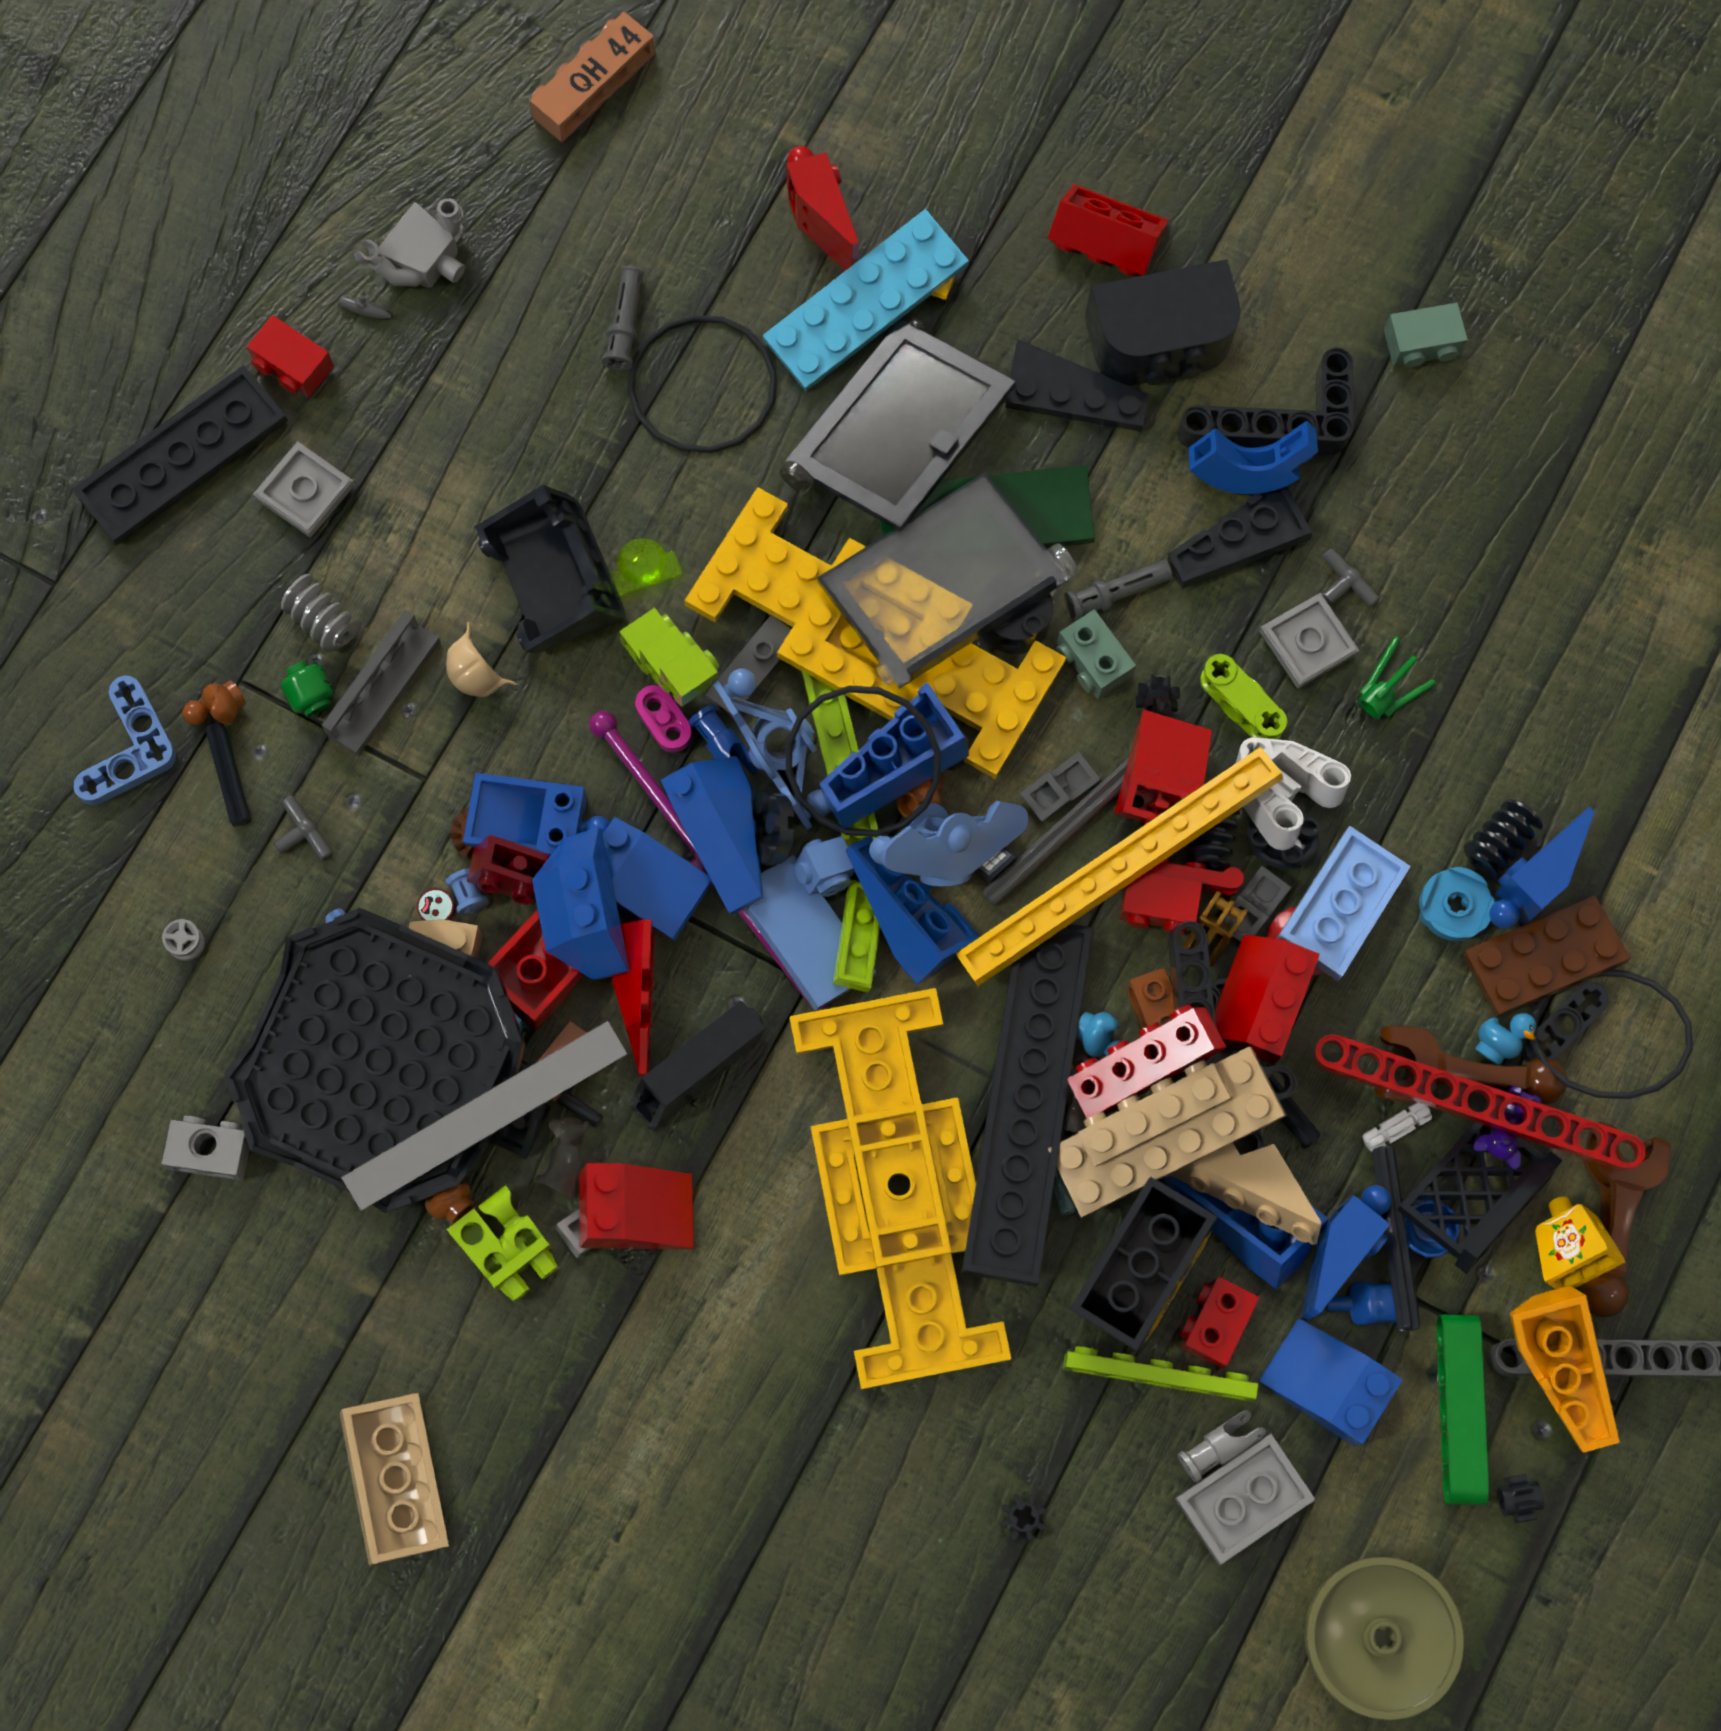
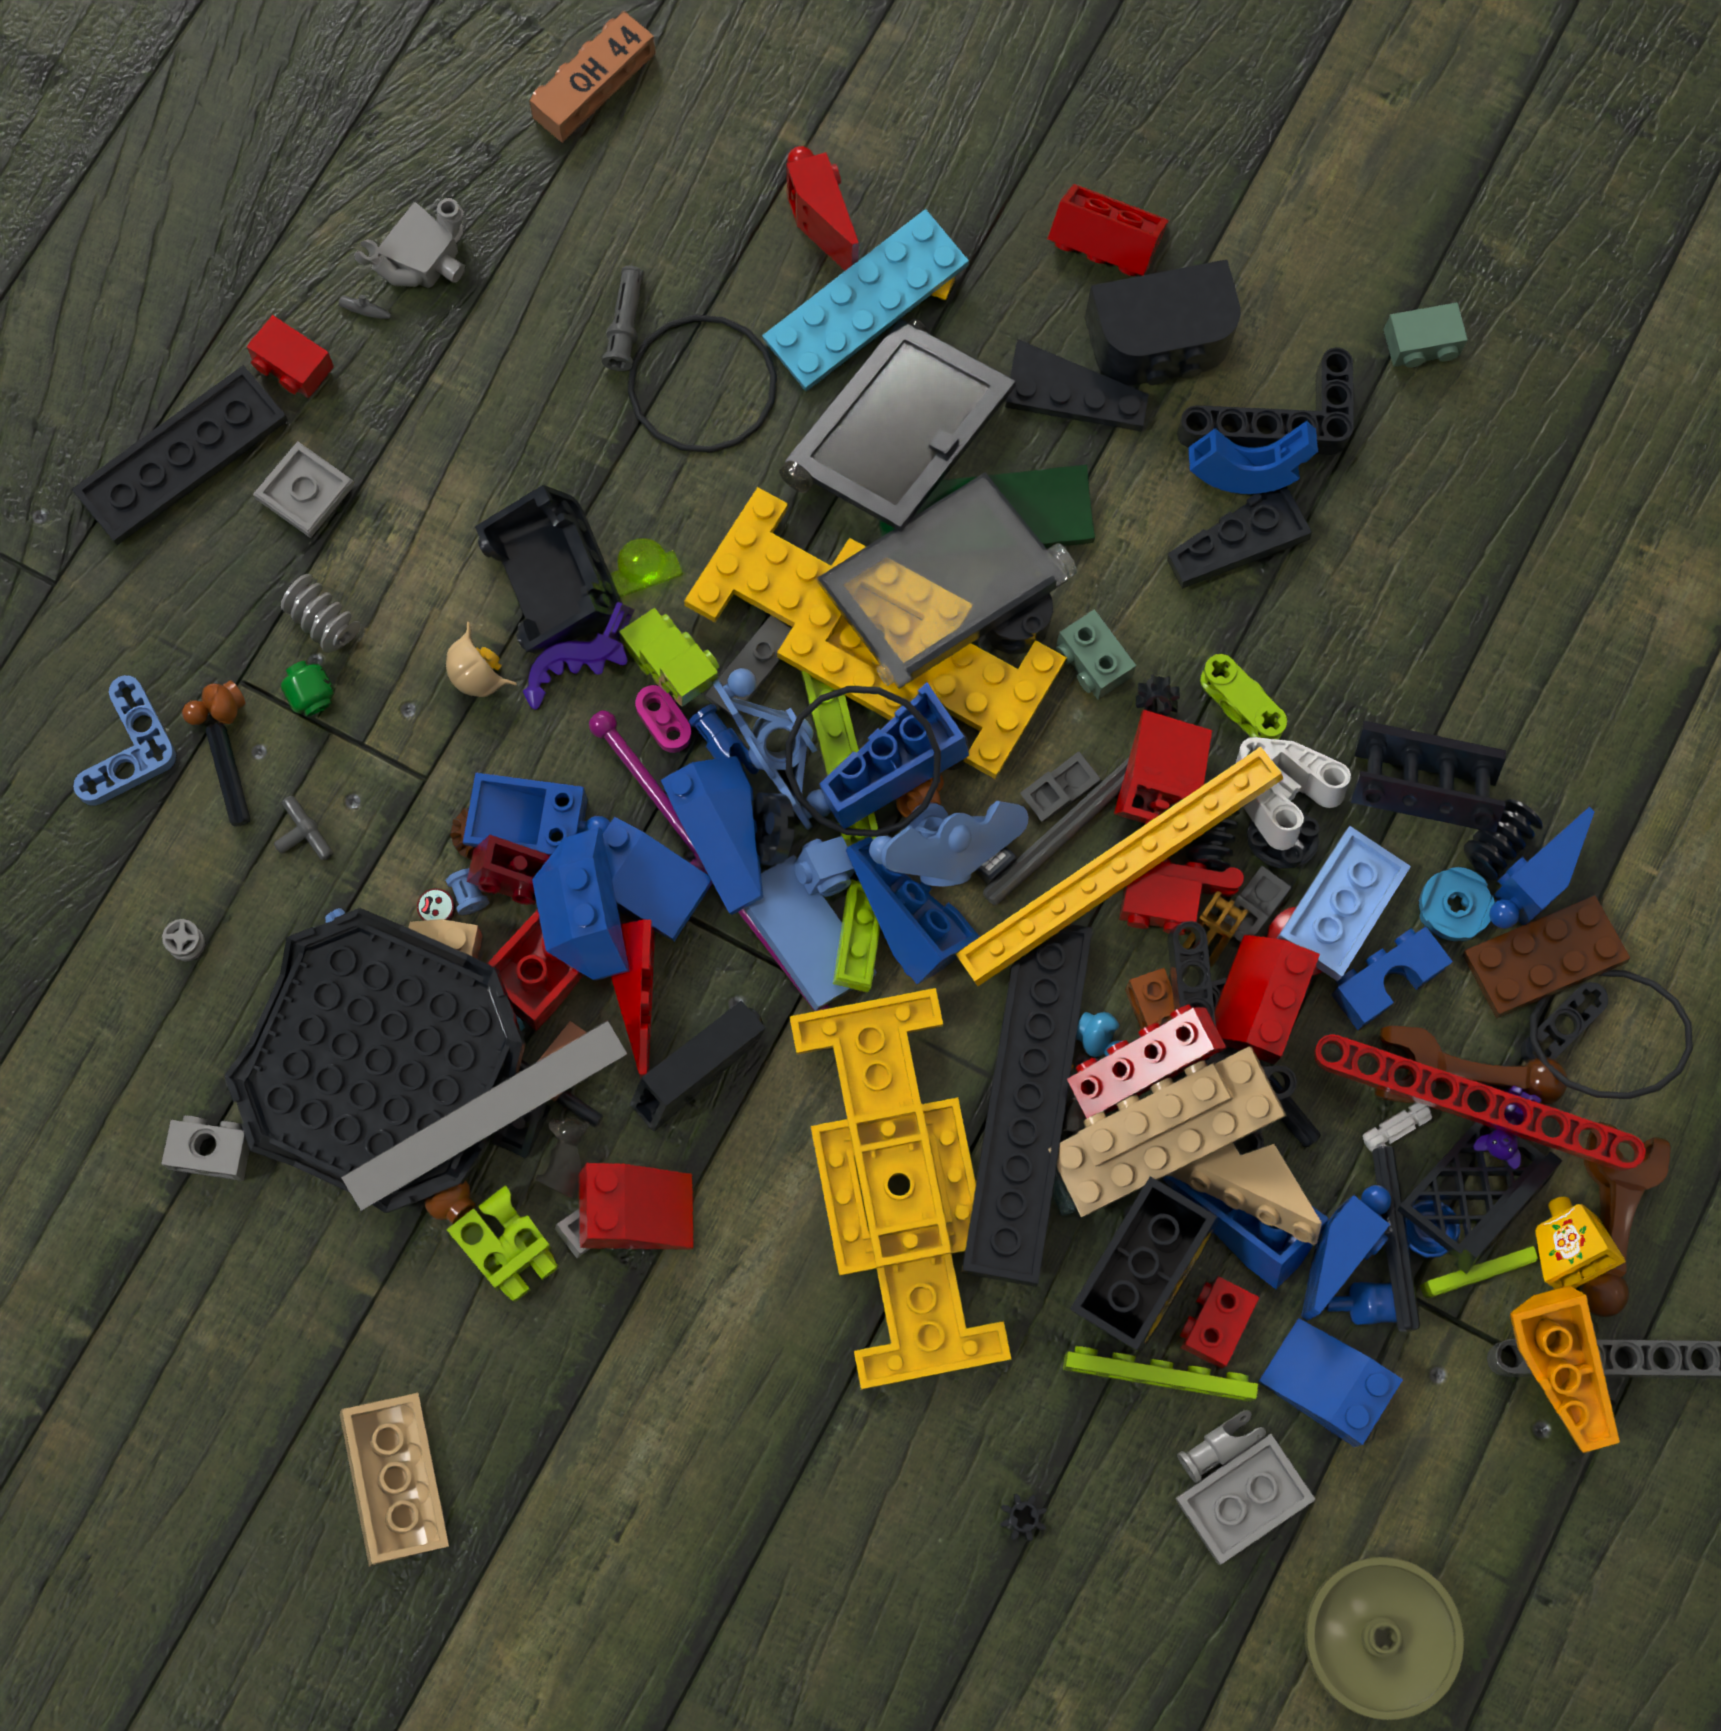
(380, 684): dark grey fence -> none
(490, 657): none -> yellow piece
(578, 653): none -> dark purple piece
(1101, 595): dark grey pin -> none
(1309, 640): light grey plate -> none
(1349, 579): dark grey piece -> none
(1378, 698): green plant -> none
(1415, 957): none -> blue arch
(1435, 755): none -> black fence
(1462, 1409): green beam -> none
(1479, 1273): none -> lime tile
(1499, 1043): dark azure animal -> none
(1520, 1498): black gear -> none

